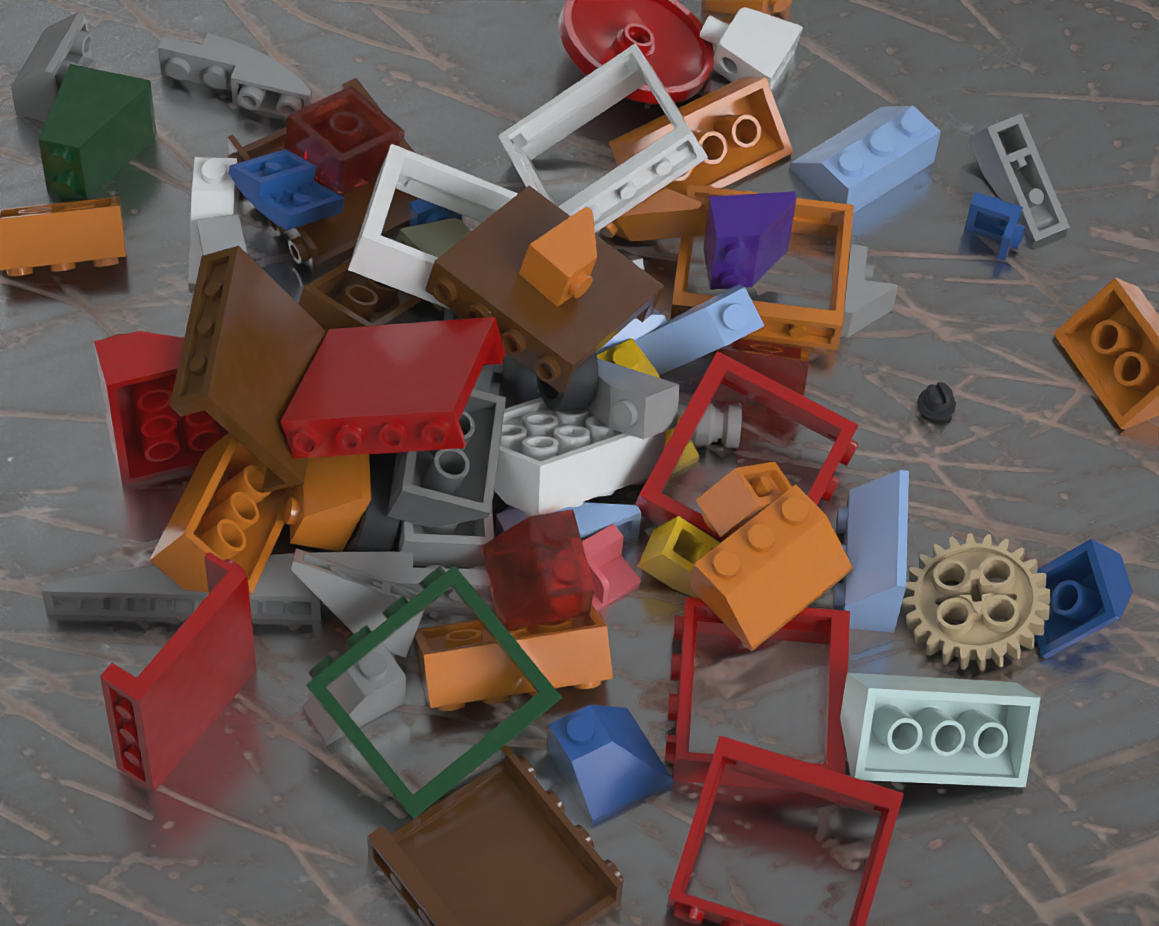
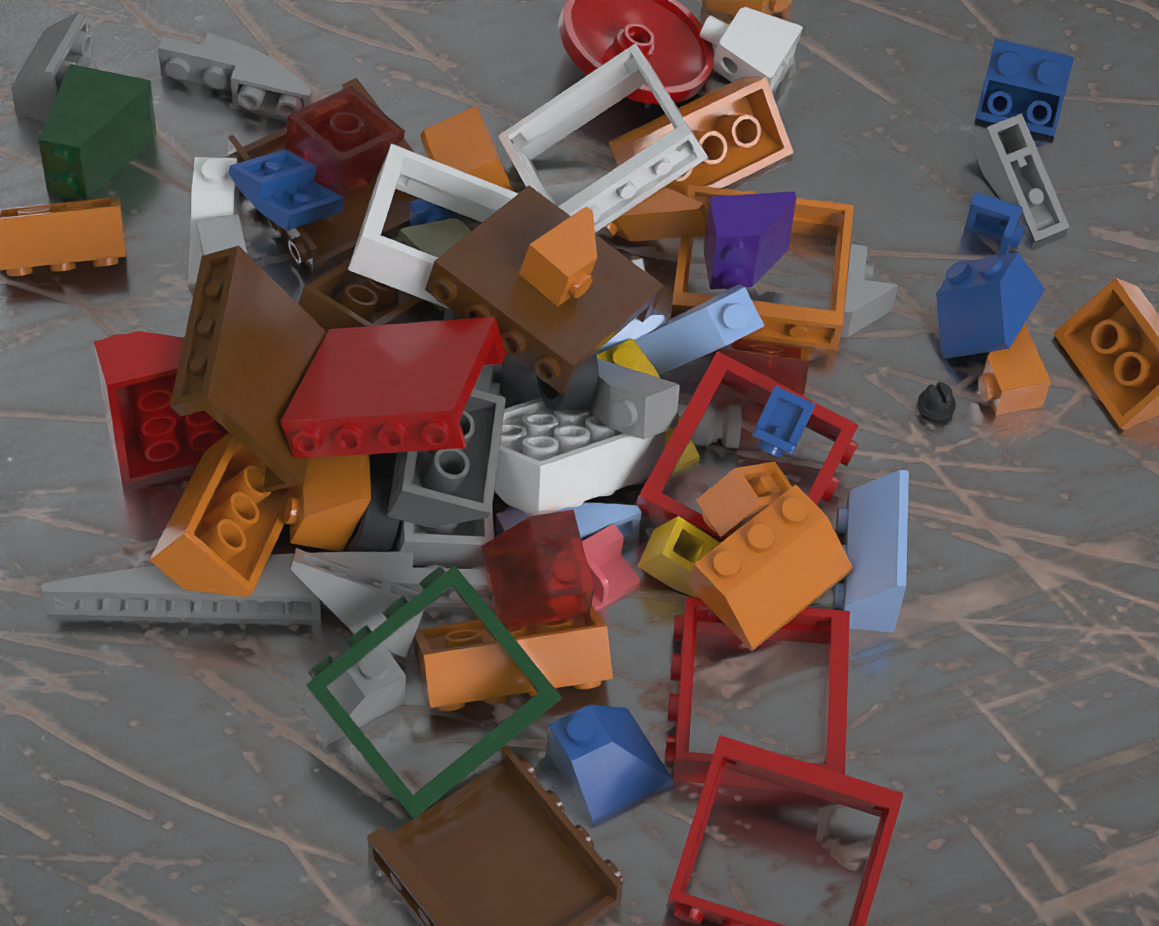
(186, 683): red panel -> none
(466, 146): none -> orange slope
(782, 422): none -> blue bracket
(870, 156): light blue slope -> none
(938, 730): light aqua slope -> none
(979, 635): tan gear -> none
(985, 304): none -> blue slope
(1015, 377): none -> orange slope
(1025, 82): none -> blue slope
(1086, 594): blue slope -> none

